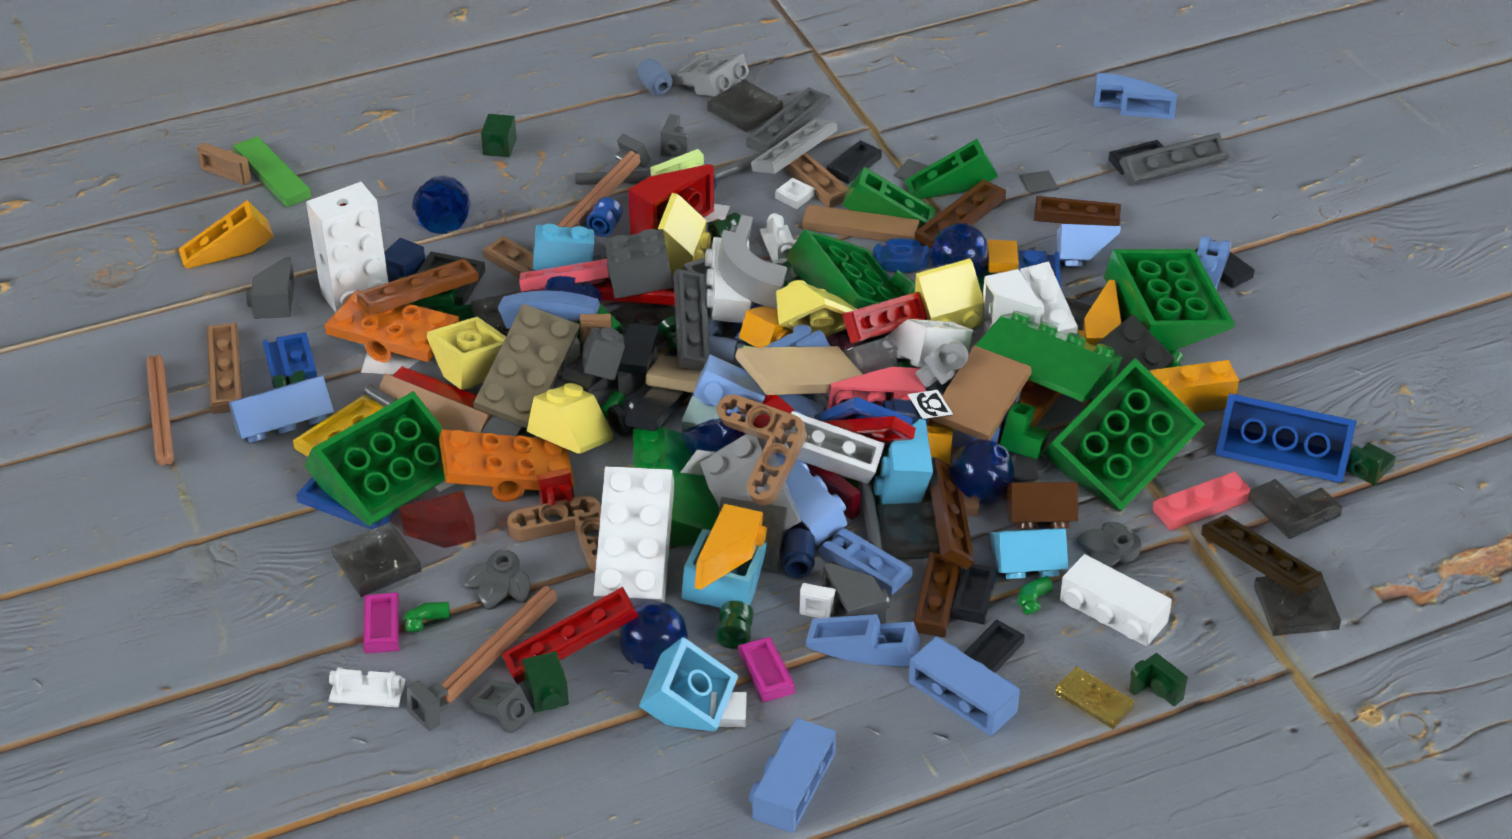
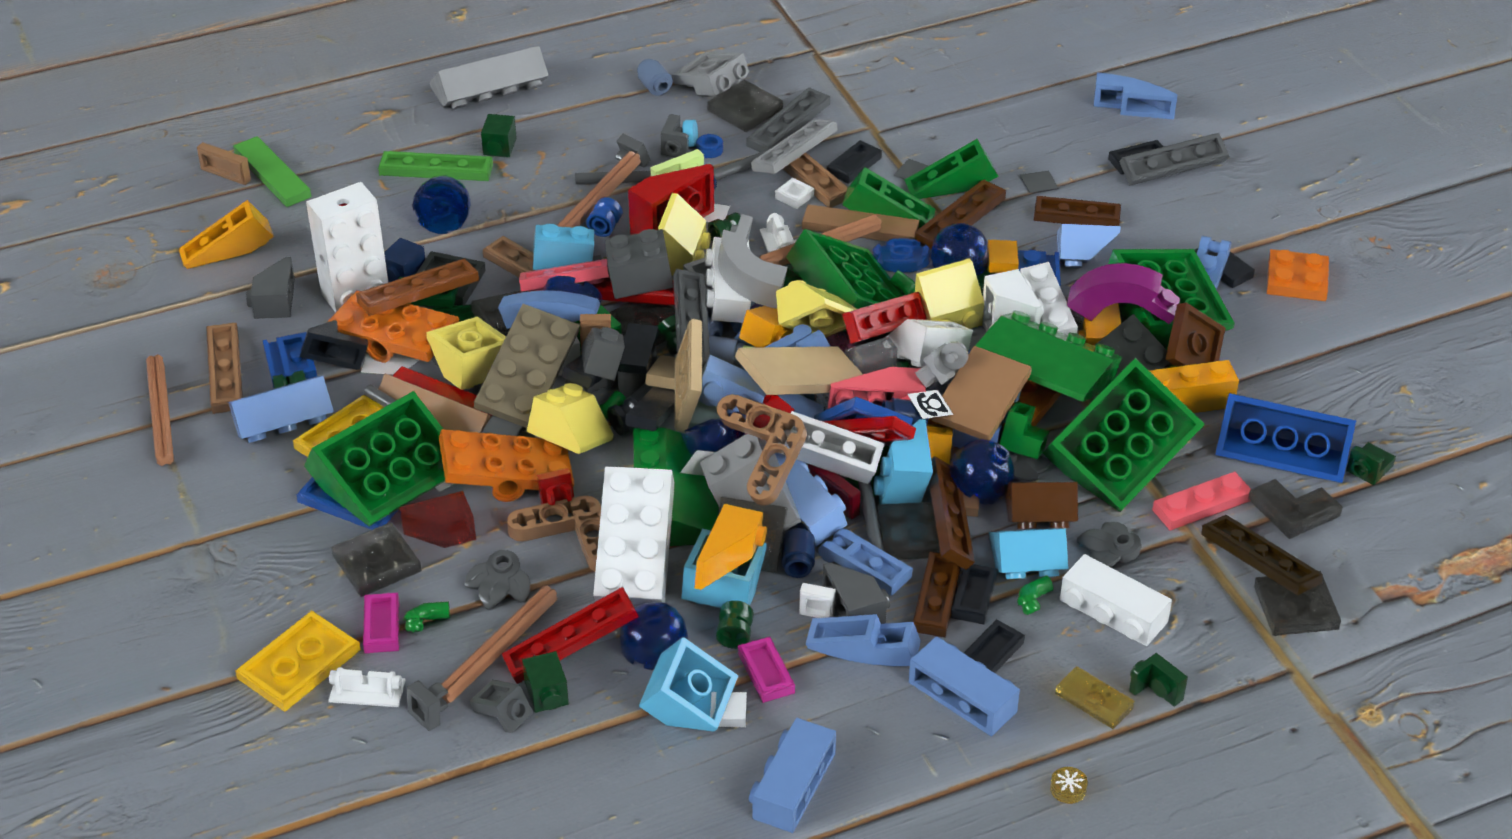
(298, 660): none -> yellow tile
(328, 346): none -> black slope
(430, 165): none -> bright green tile
(489, 76): none -> light grey slope
(688, 375): none -> tan tile
(690, 127): none -> medium azure tile
(710, 145): none -> blue tile
(844, 233): none -> nougat axle
(1068, 785): none -> clear yellow tile
(1122, 284): none -> magenta arch
(1194, 337): none -> reddish brown plate
(1298, 275): none -> orange plate

